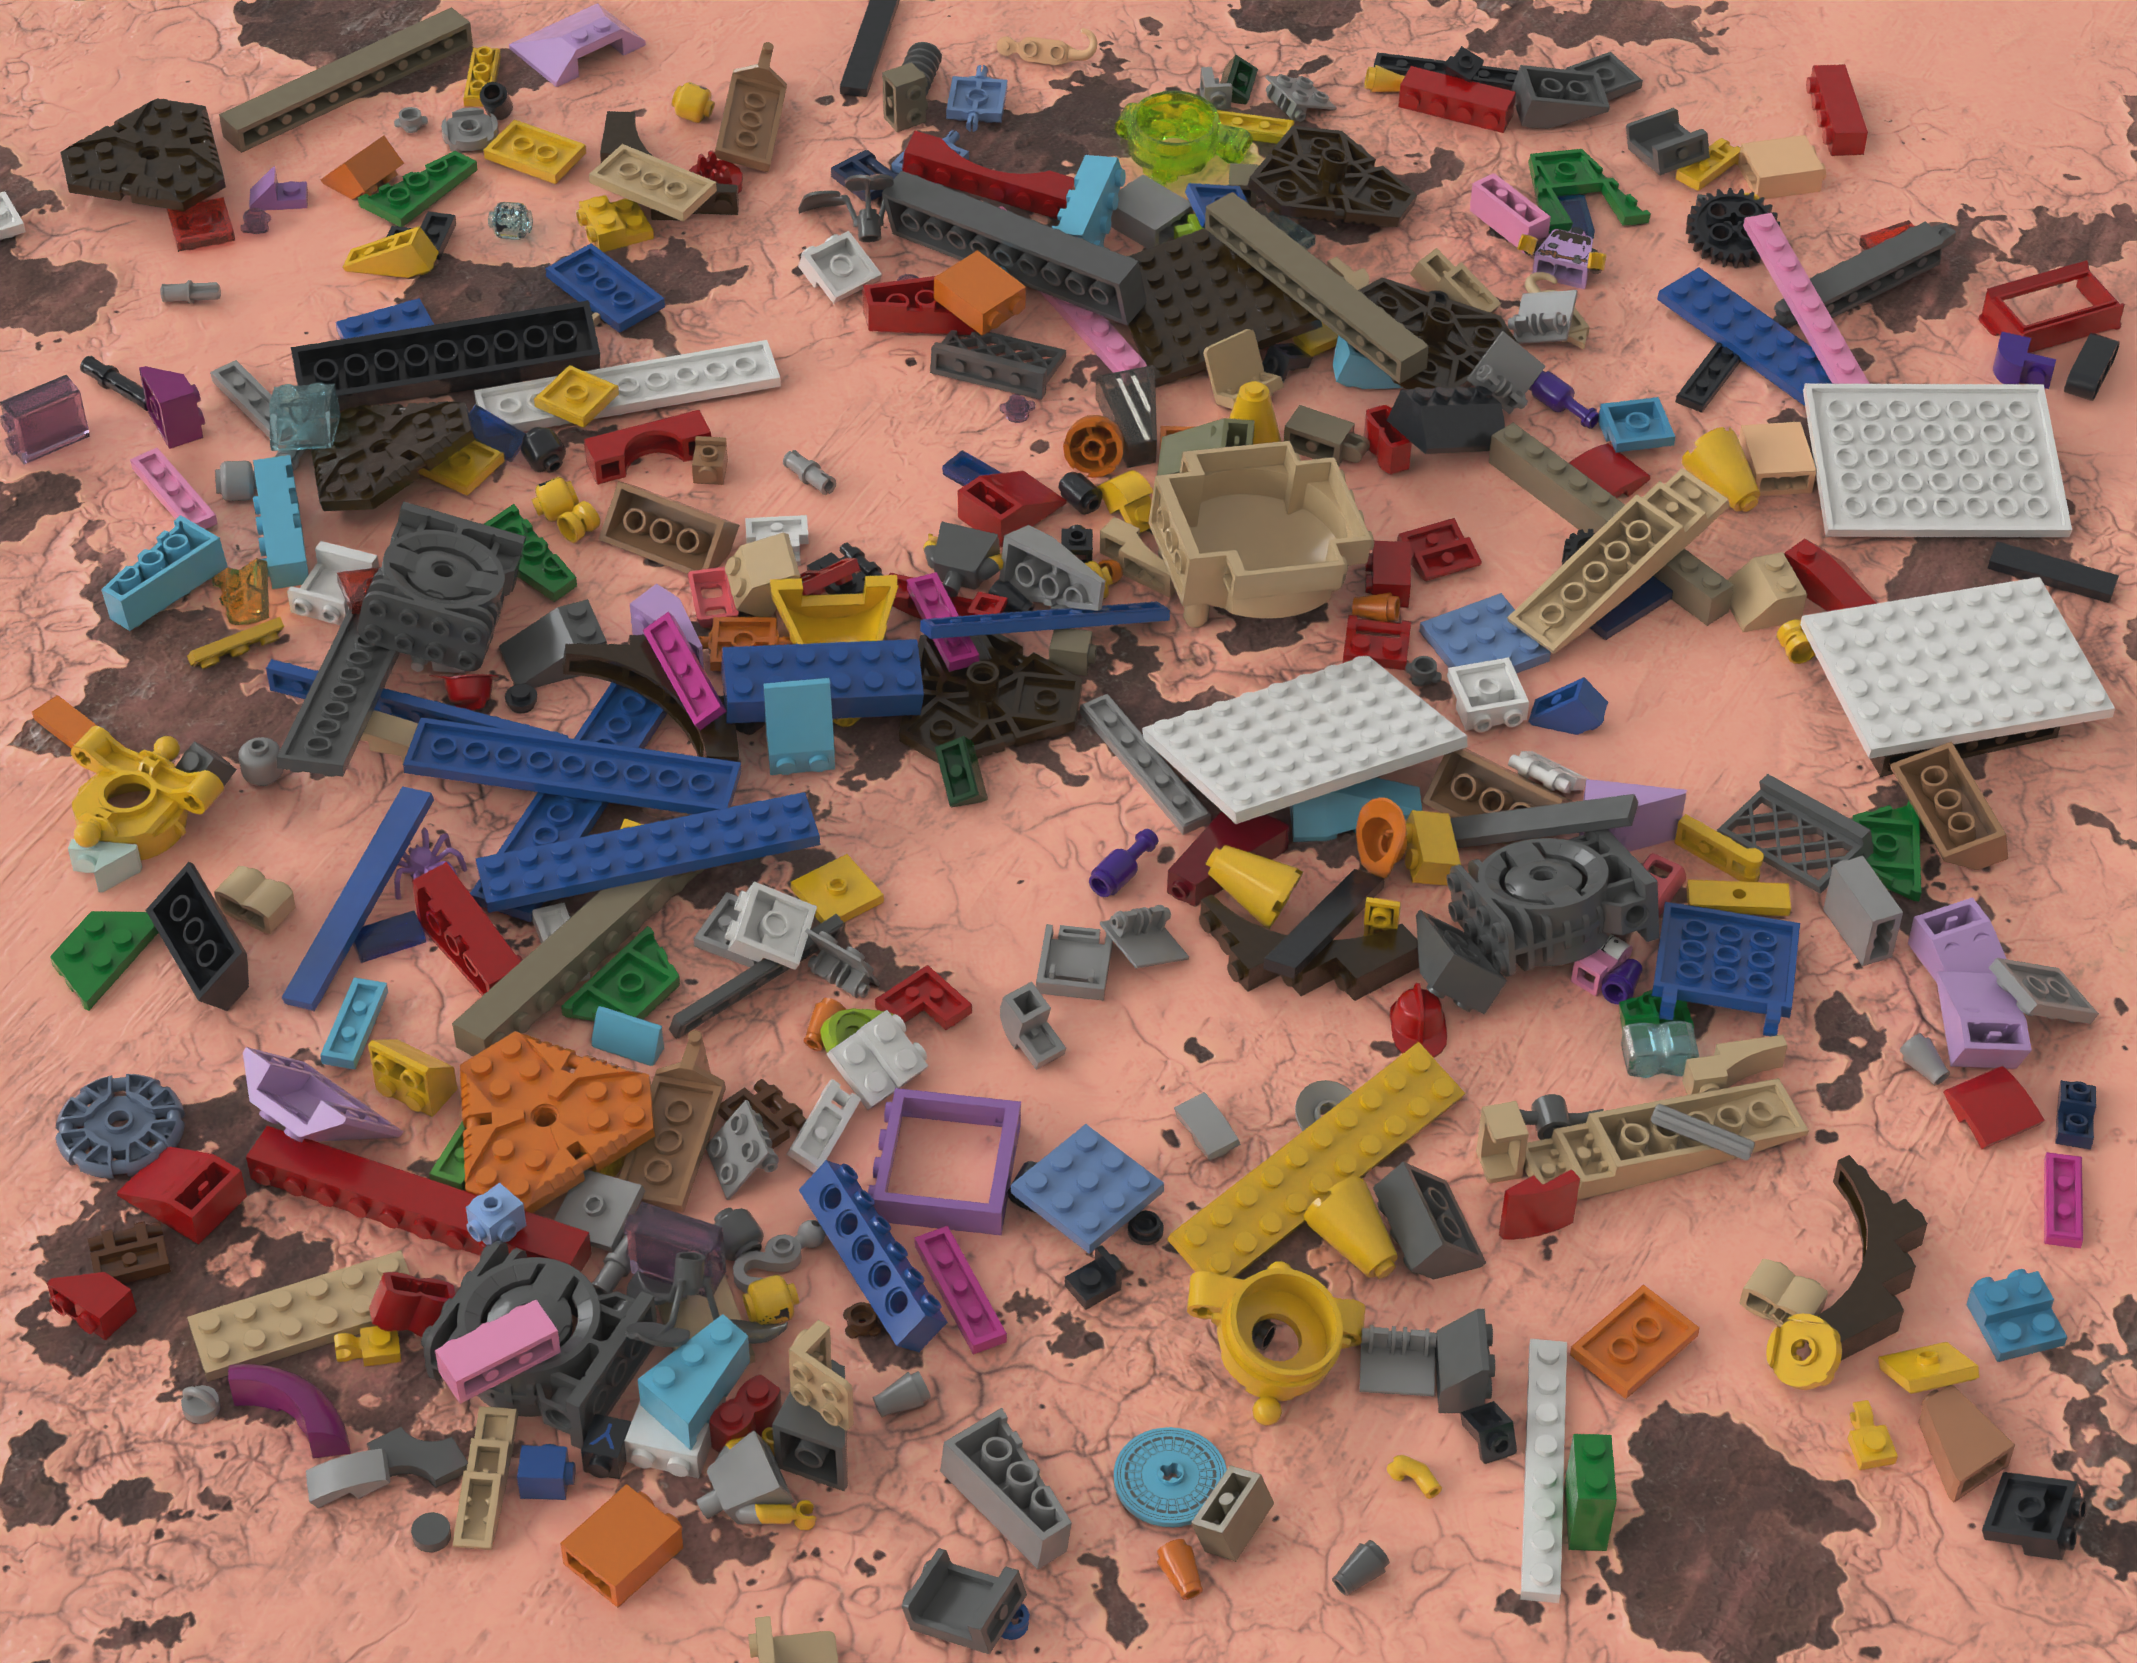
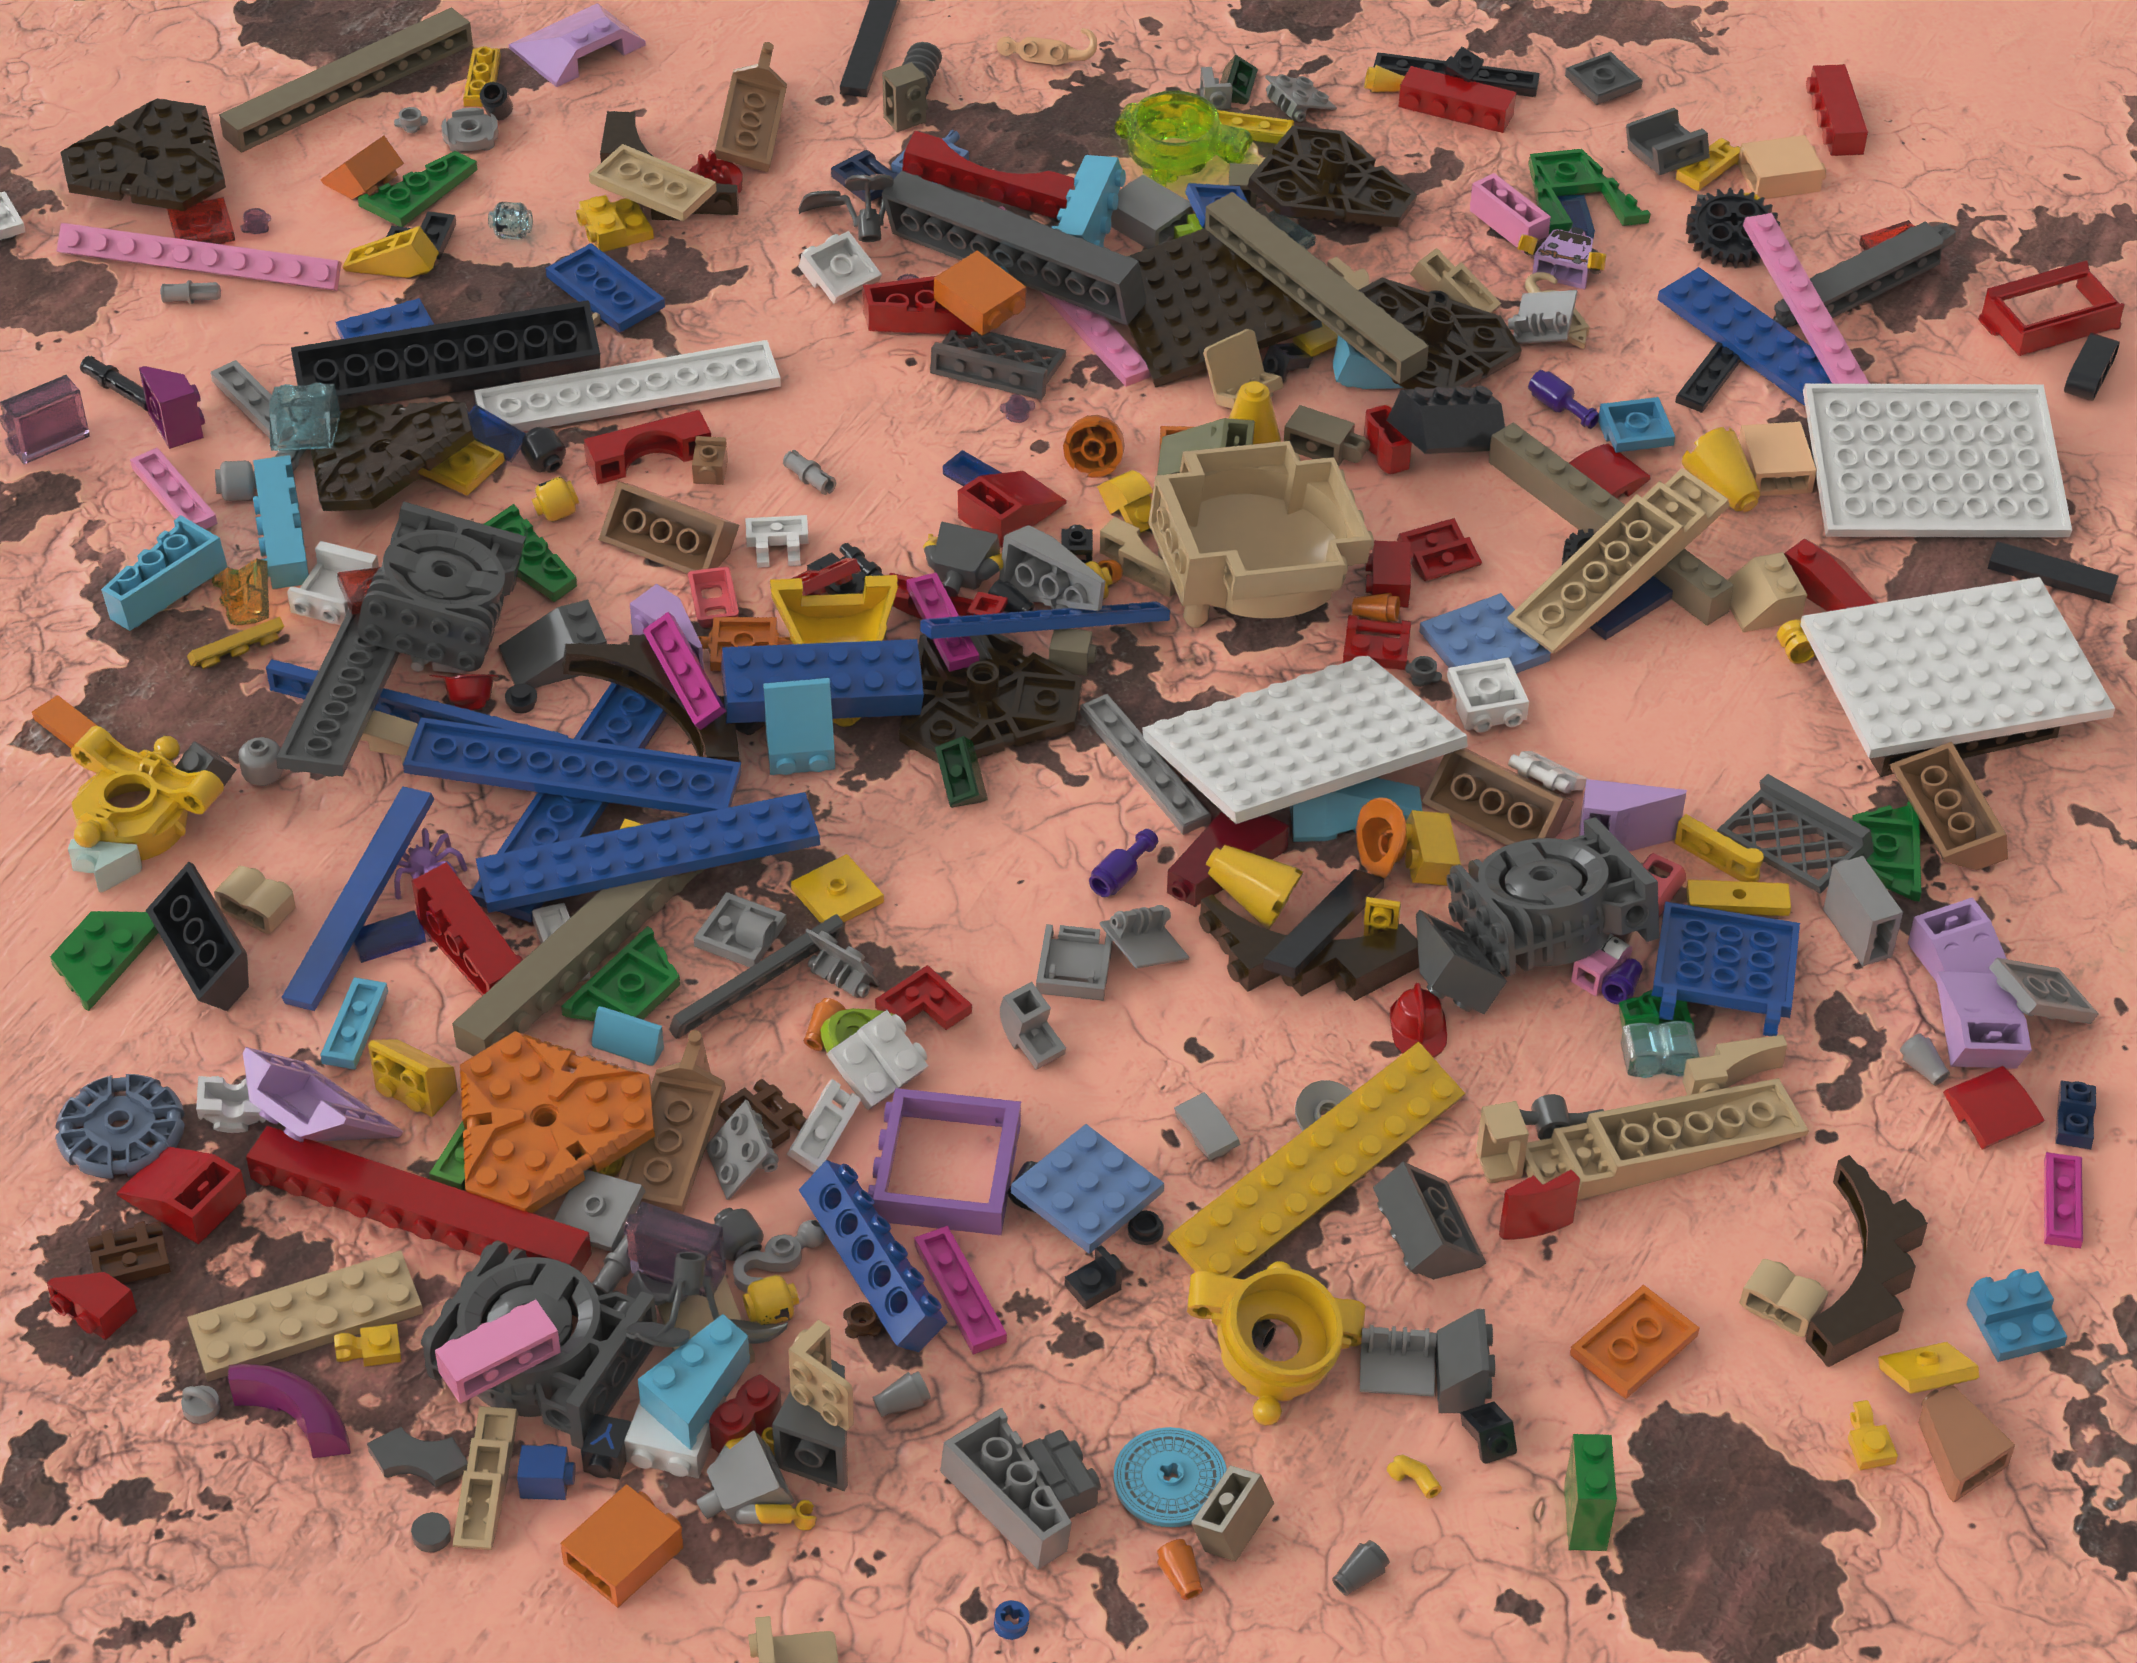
(199, 256): none -> bright pink plate
(226, 1104): none -> white cylinder
(271, 195): medium lavender slope -> none
(352, 1473): light grey slope -> none
(408, 1302): red brick -> none
(495, 1216): light blue brick -> none
(534, 151): yellow plate -> none
(576, 396): yellow plate -> none
(581, 520): yellow wheel -> none
(693, 102): yellow head -> none
(752, 569): tan slope -> none
(770, 926): white plate -> none
(963, 1603): dark grey panel -> none
(977, 99): medium blue plate -> none
(1064, 1472): none -> dark grey brick
(1080, 492): black brick -> none
(1131, 403): clear smoke slope -> none
(1354, 1227): yellow cone -> none
(1507, 372): light grey hinge -> none
(1544, 1471): white plate -> none
(1545, 821): dark grey tile -> none
(1557, 96): dark grey slope -> none
(1570, 708): blue slope -> none
(1702, 1132): light grey axle -> none
(1819, 1366): yellow plate -> none
(2017, 366): dark purple brick -> none
(2035, 1514): black plate -> none

